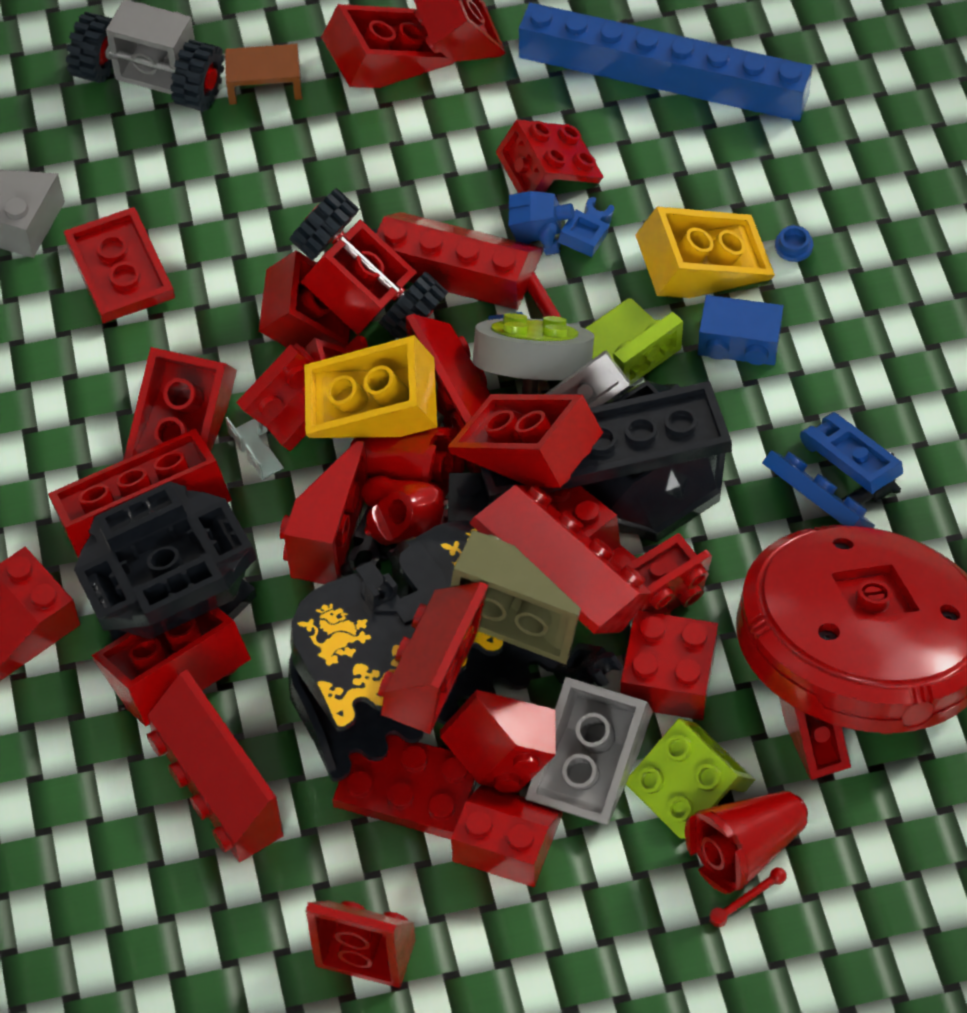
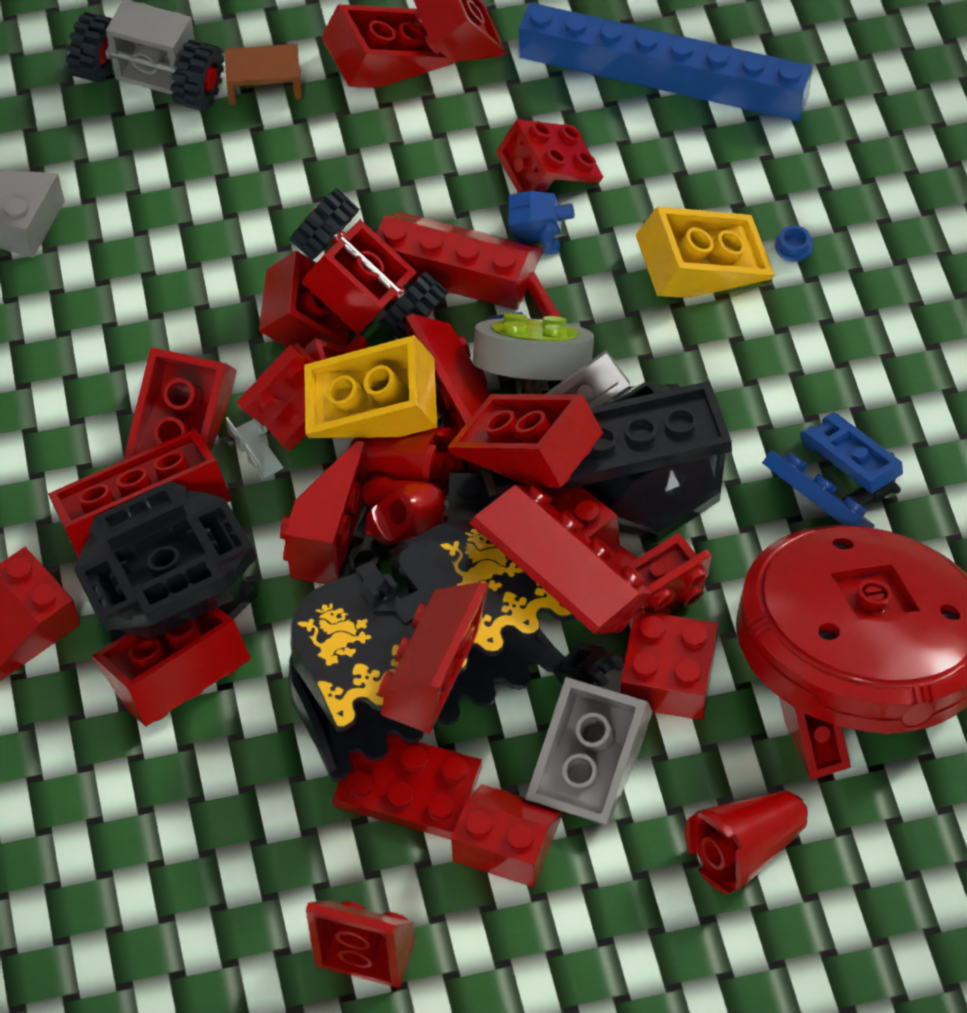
(119, 265): red plate -> none
(214, 769): red slope -> none
(501, 739): red slope -> none
(520, 598): olive slope -> none
(587, 229): blue plate -> none
(636, 338): lime bracket -> none
(686, 775): lime bracket -> none
(719, 915): red hinge -> none
(740, 330): blue brick -> none

